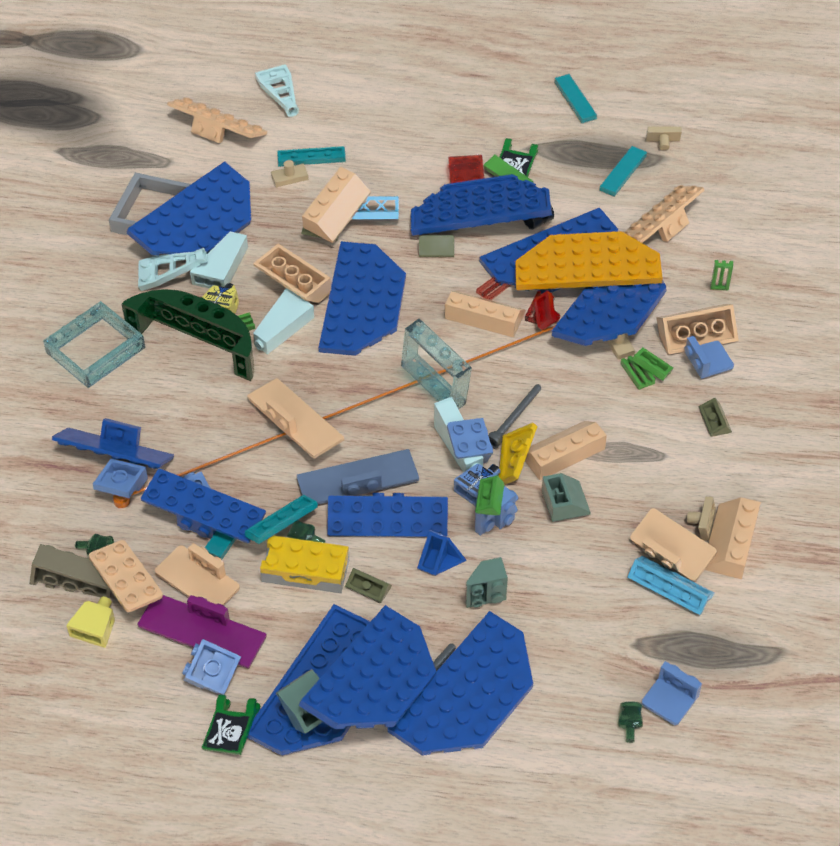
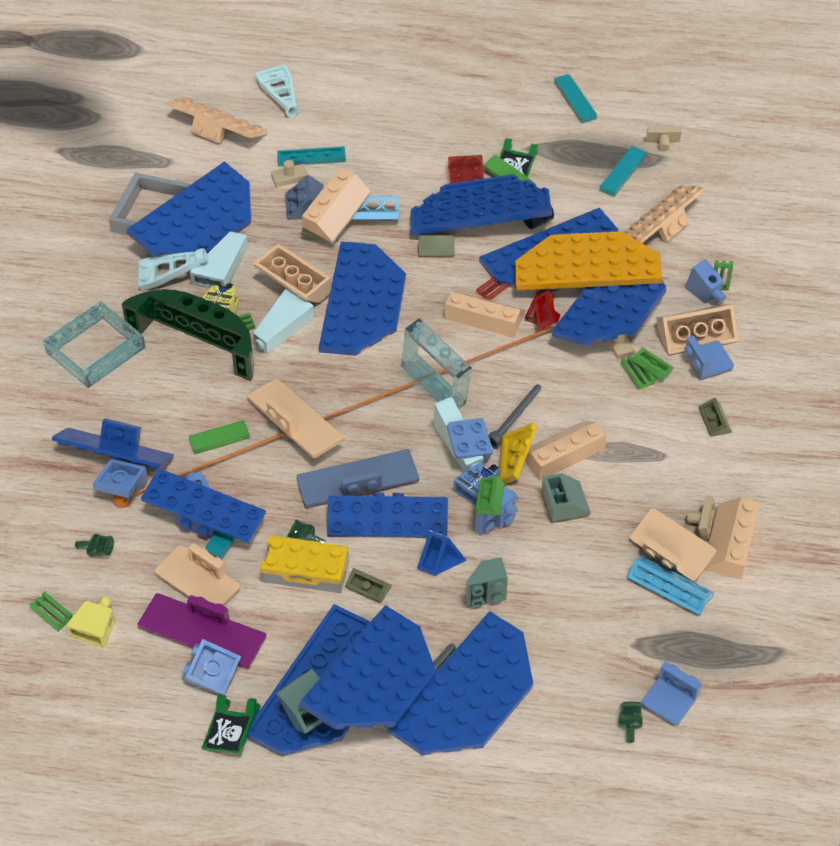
(41, 601): none -> bright green tile
(68, 571): dark tan wedge -> none
(125, 576): light nougat bracket -> none
(219, 437): none -> bright green tile
(281, 519): teal tile -> none
(301, 197): none -> sand blue slope
(705, 283): none -> medium blue torso

